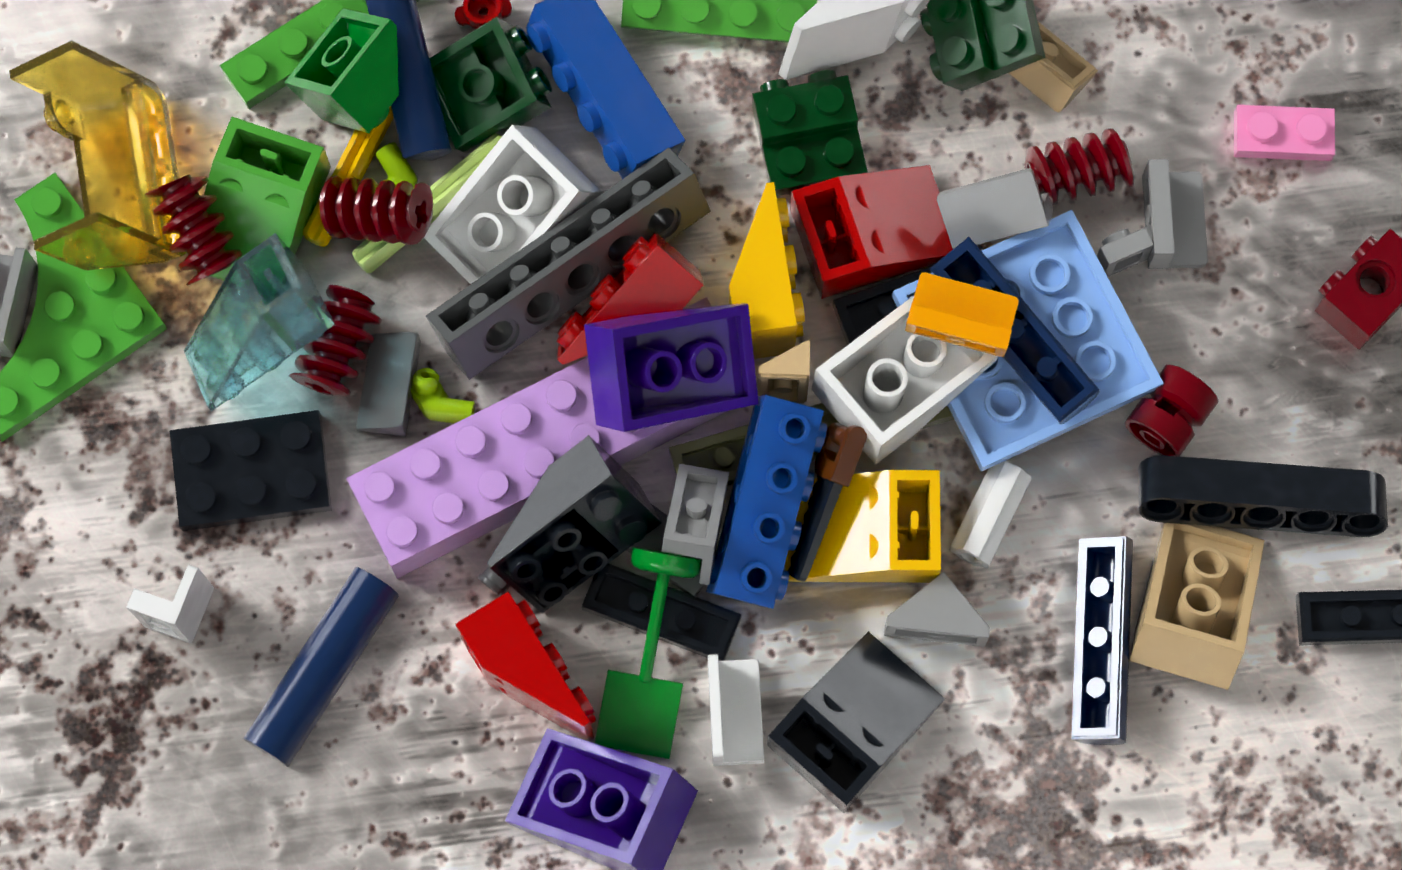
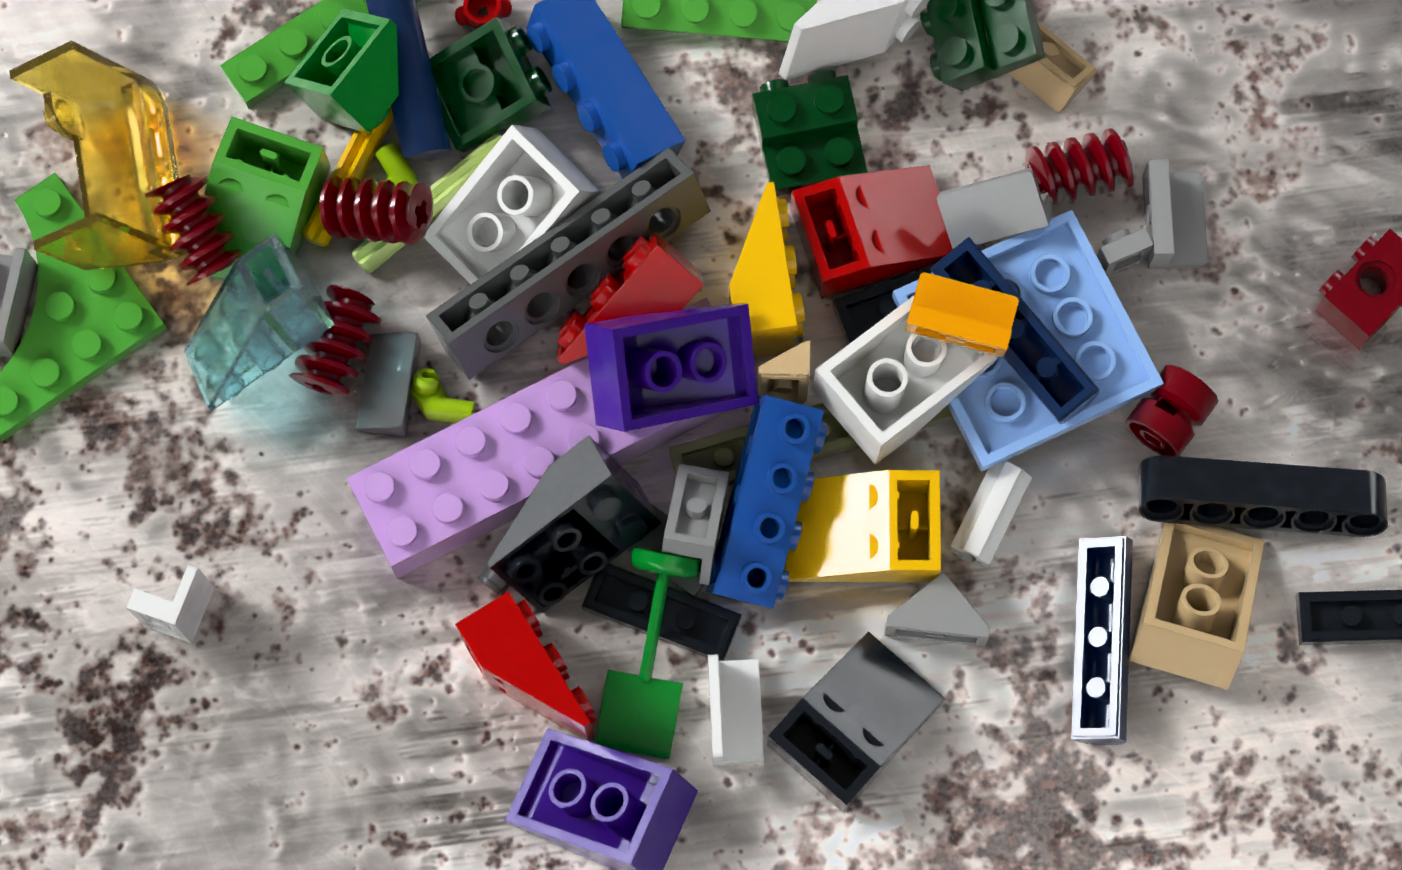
(250, 470): black plate -> none
(321, 666): dark blue brick -> none
(834, 469): piece -> none
(1284, 132): bright pink plate -> none

